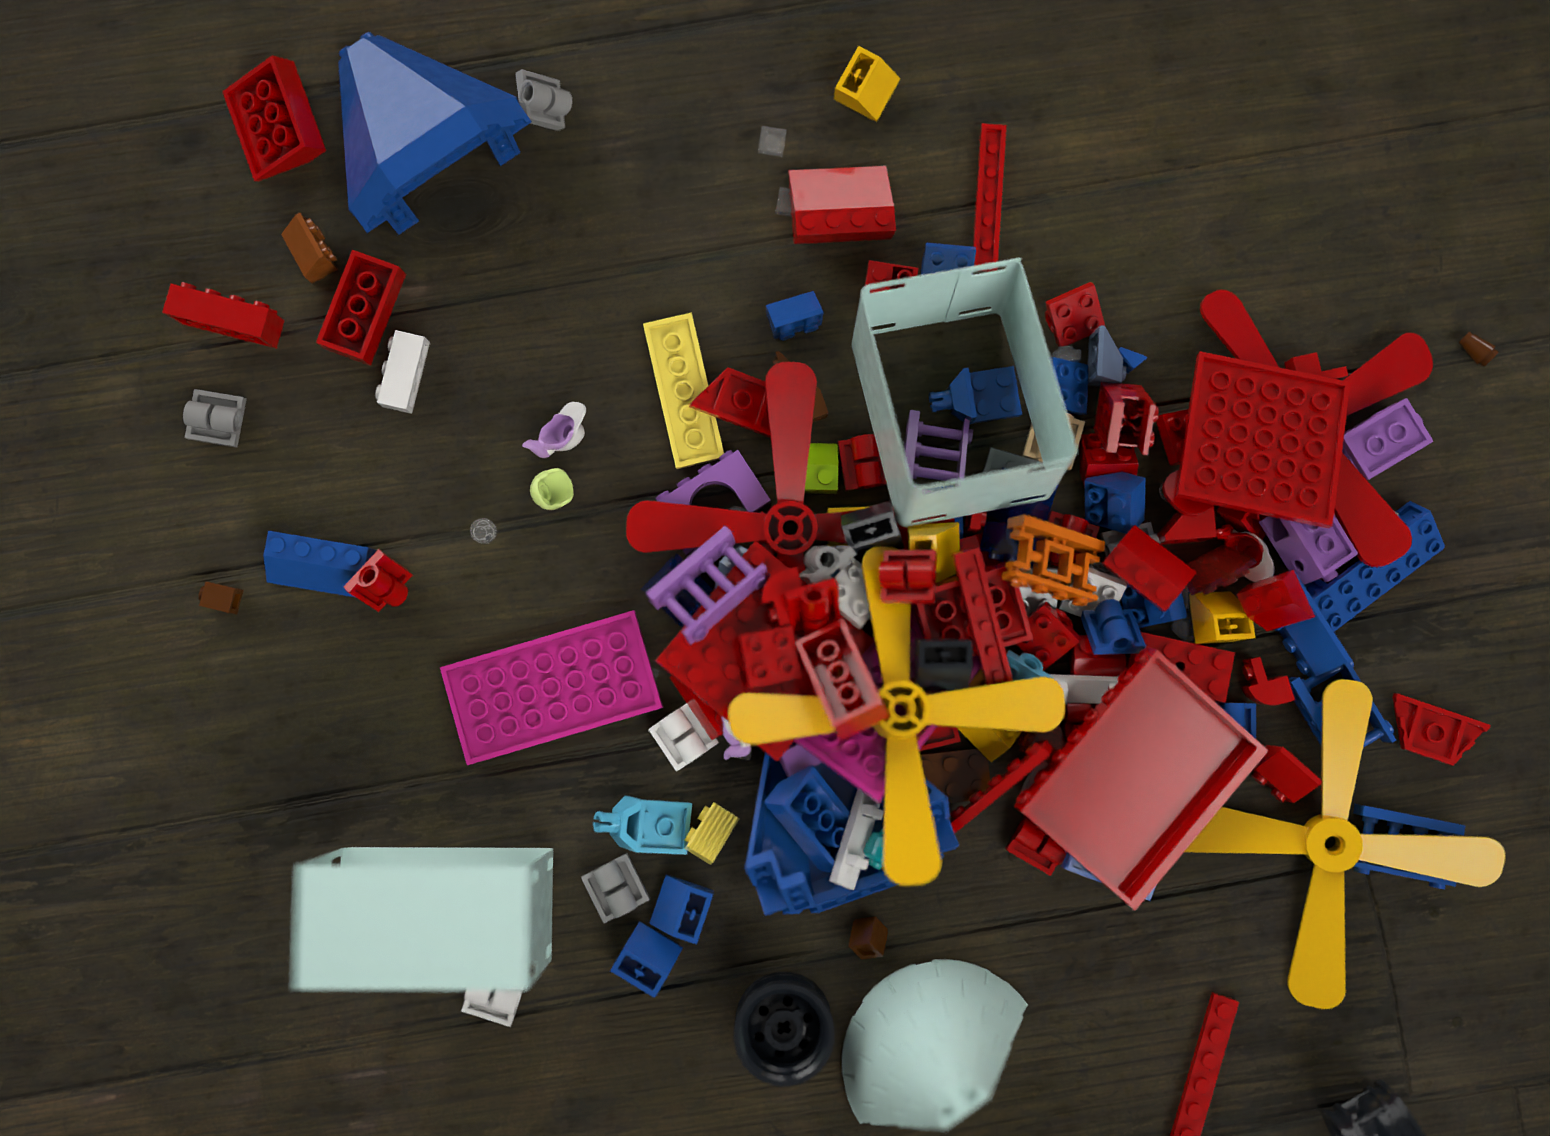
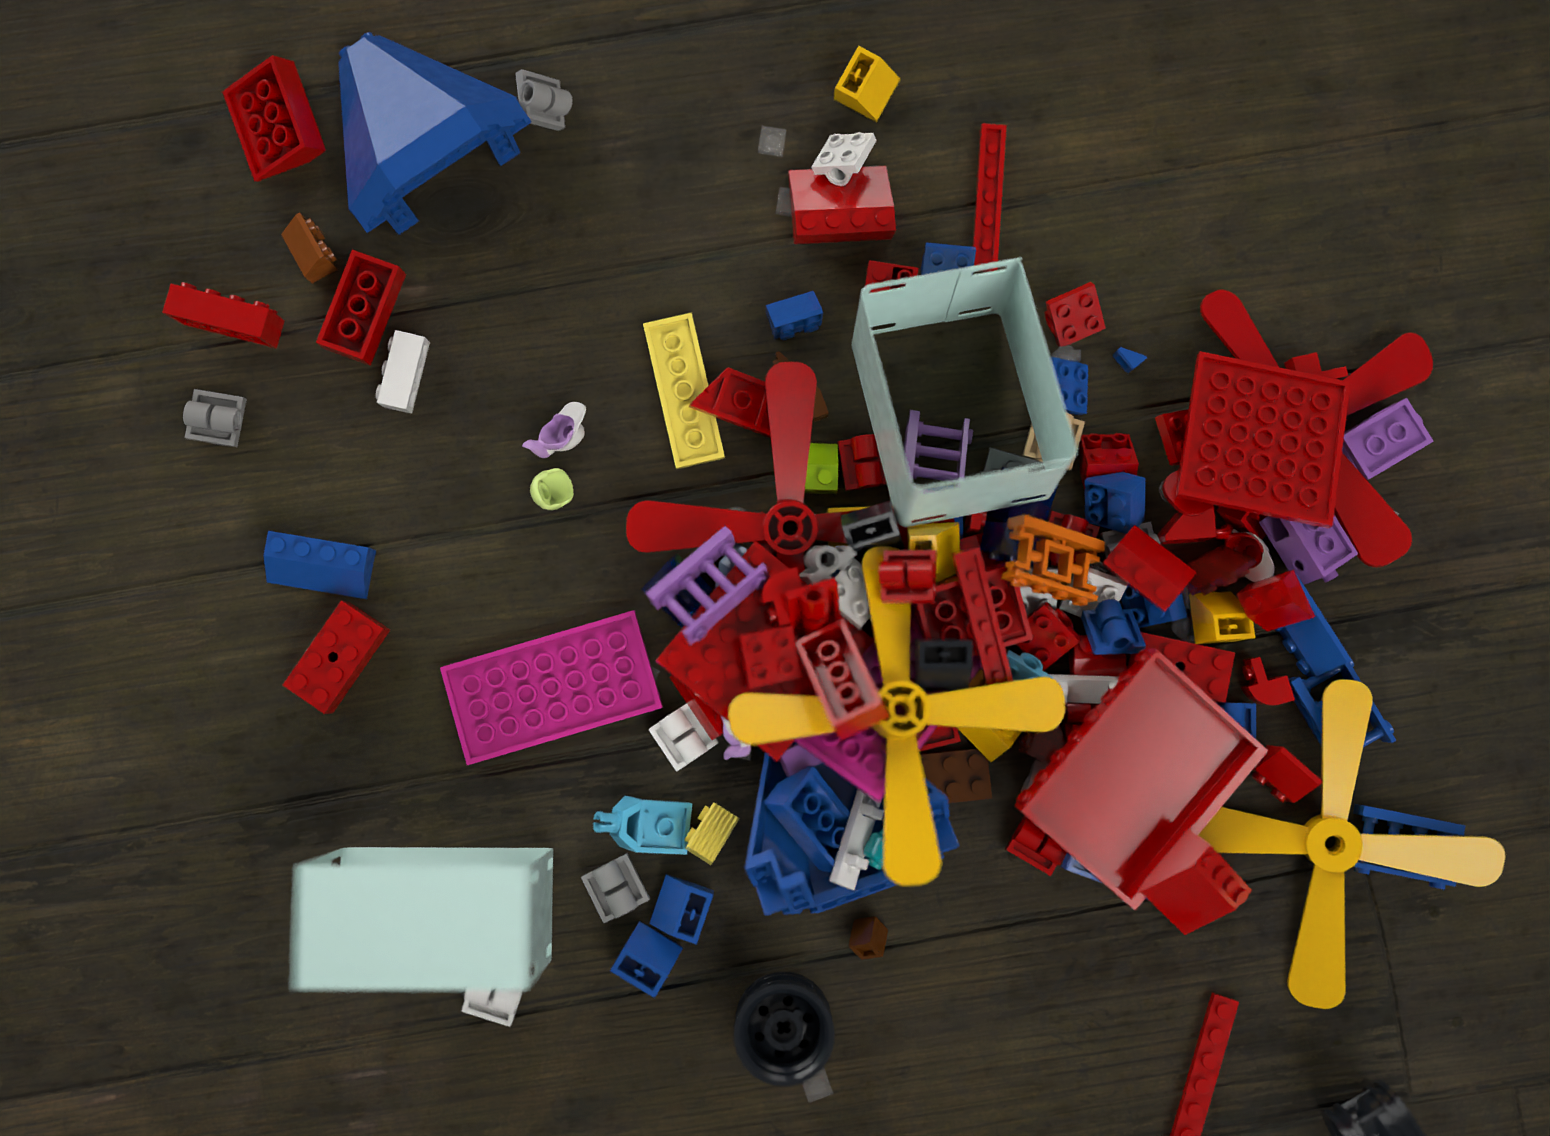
(220, 597): reddish brown brick -> none
(354, 639): none -> red brick
(380, 582): red plate -> none
(483, 530): clear tile -> none
(729, 472): medium lavender arch -> none
(817, 1086): none -> clear plate
(843, 156): none -> white plate
(929, 1044): light aqua cone -> none
(980, 396): blue plate -> none
(1000, 784): red plate -> none
(1104, 359): sand blue slope -> none
(1125, 412): red torso -> none
(1194, 885): none -> red slope
(1364, 584): blue bracket -> none
(1434, 730): red wing -> none
(1478, 349): reddish brown cone -> none

